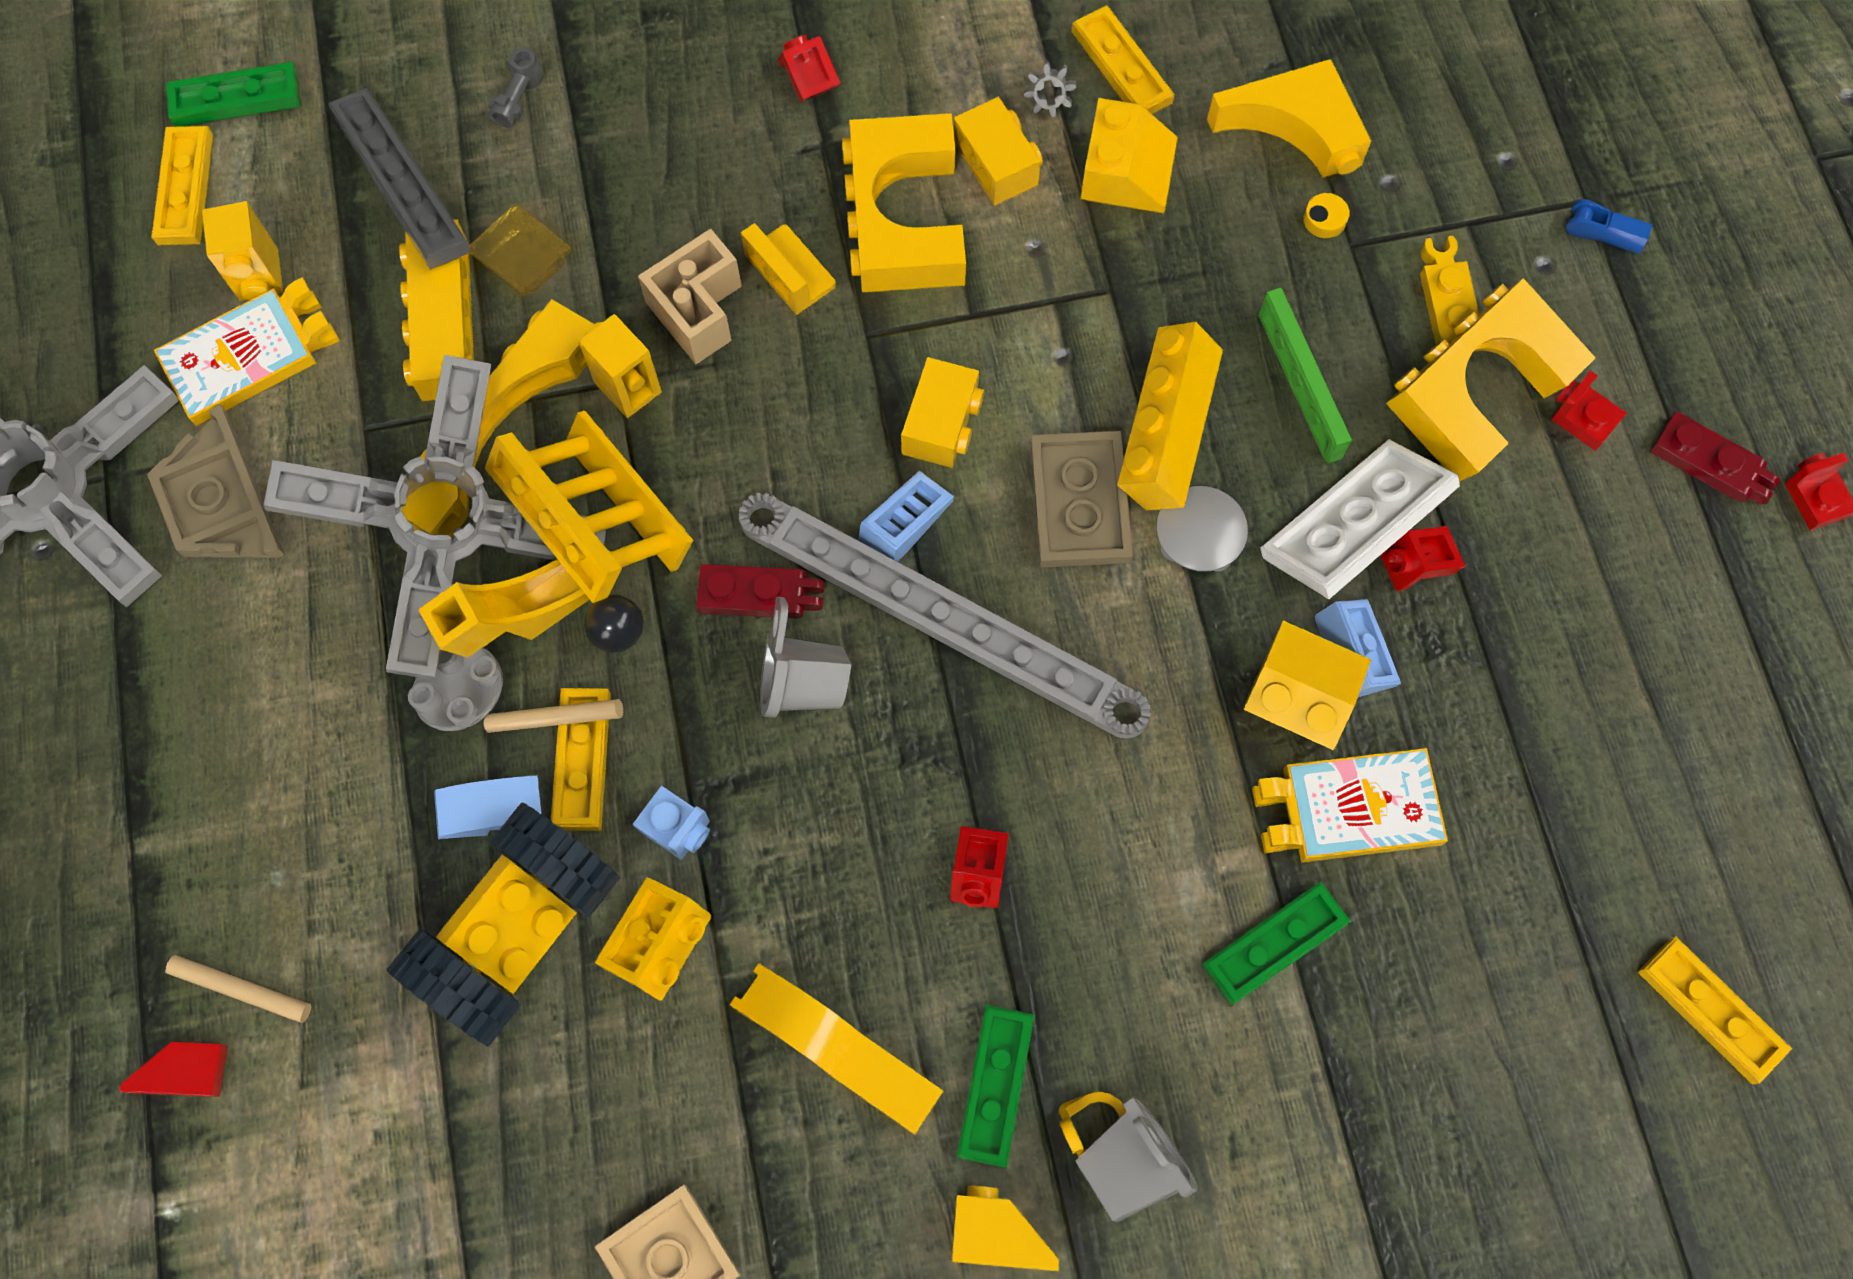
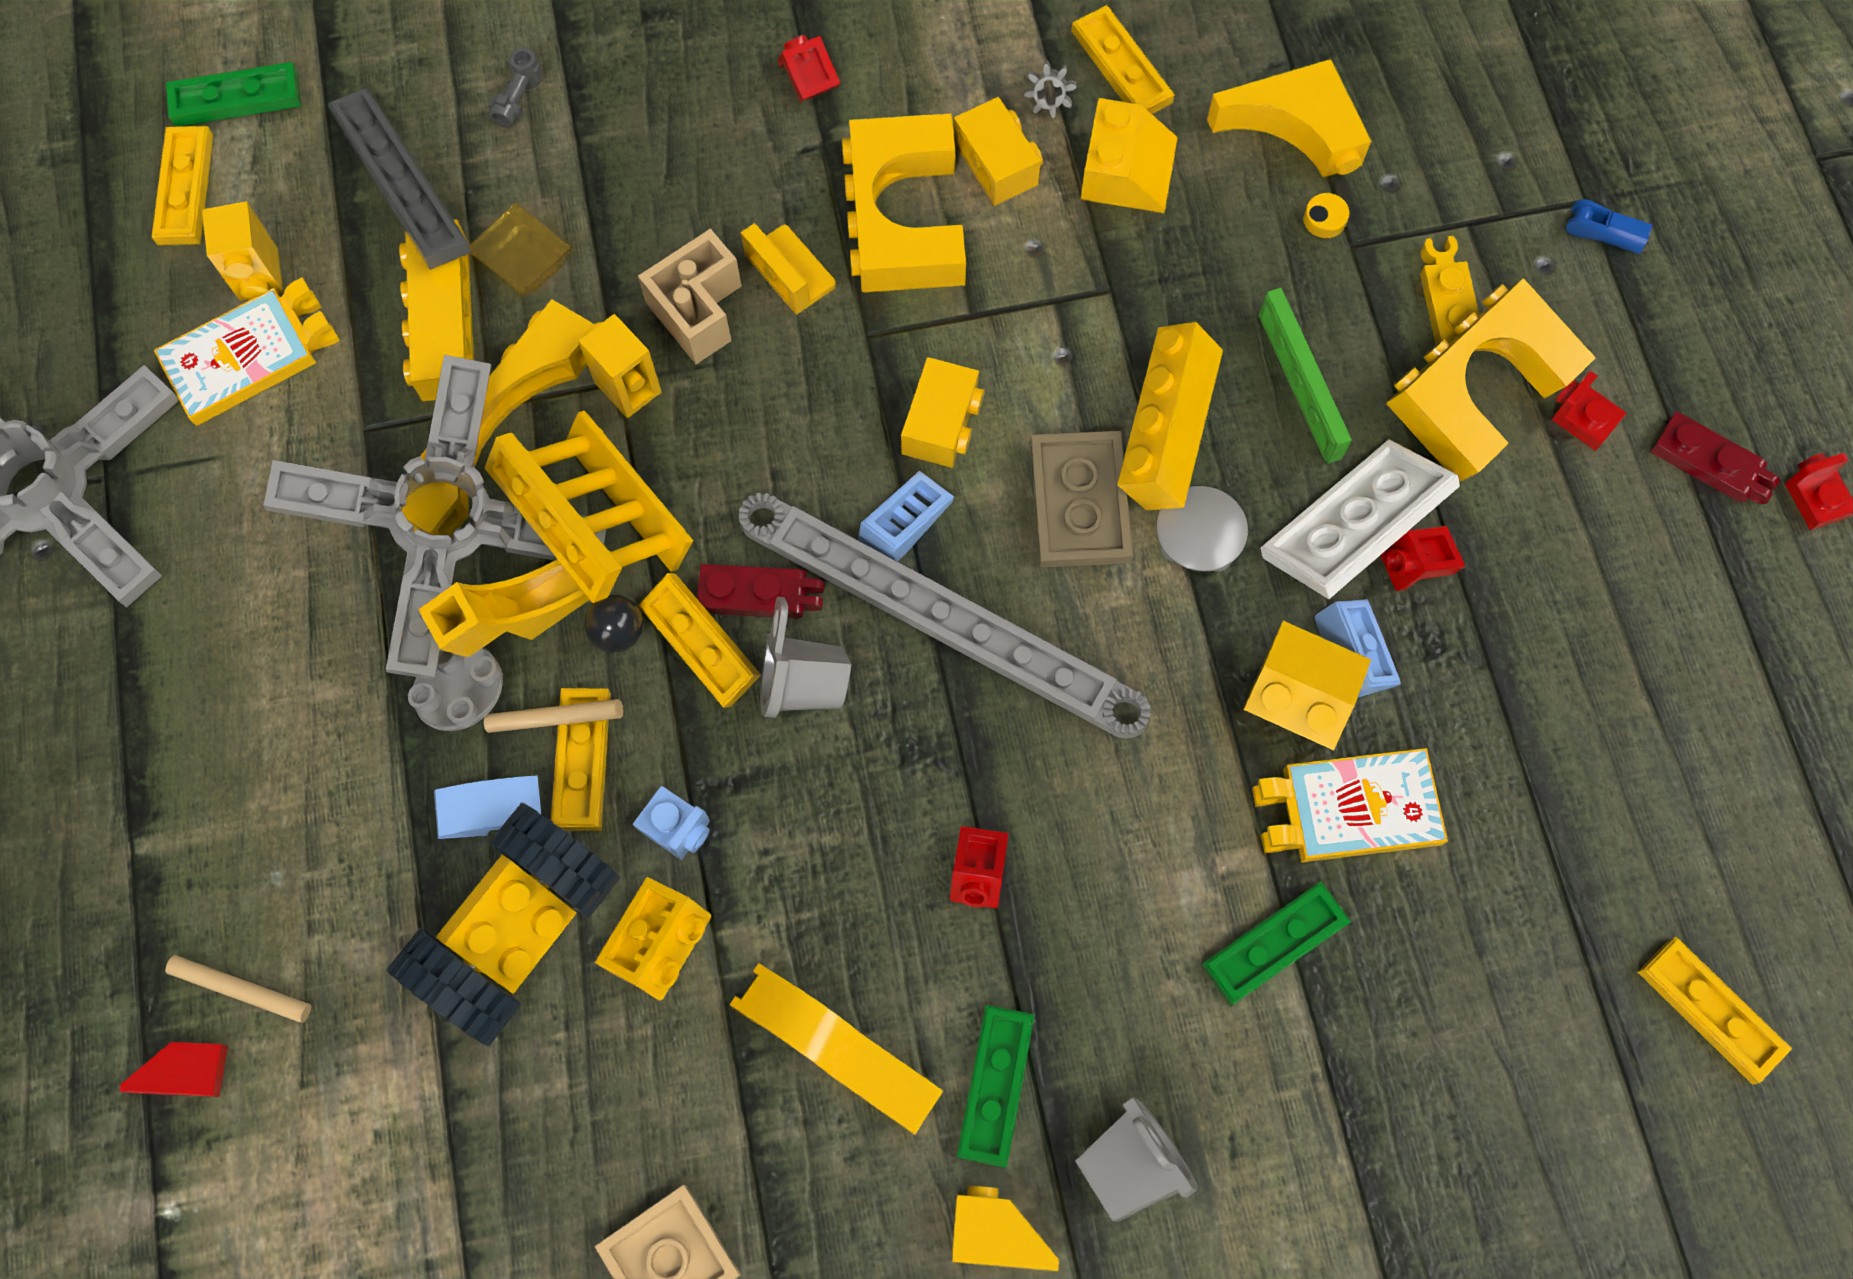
(212, 496): dark tan wing -> none
(699, 640): none -> yellow tile
(1075, 1105): yellow piece -> none

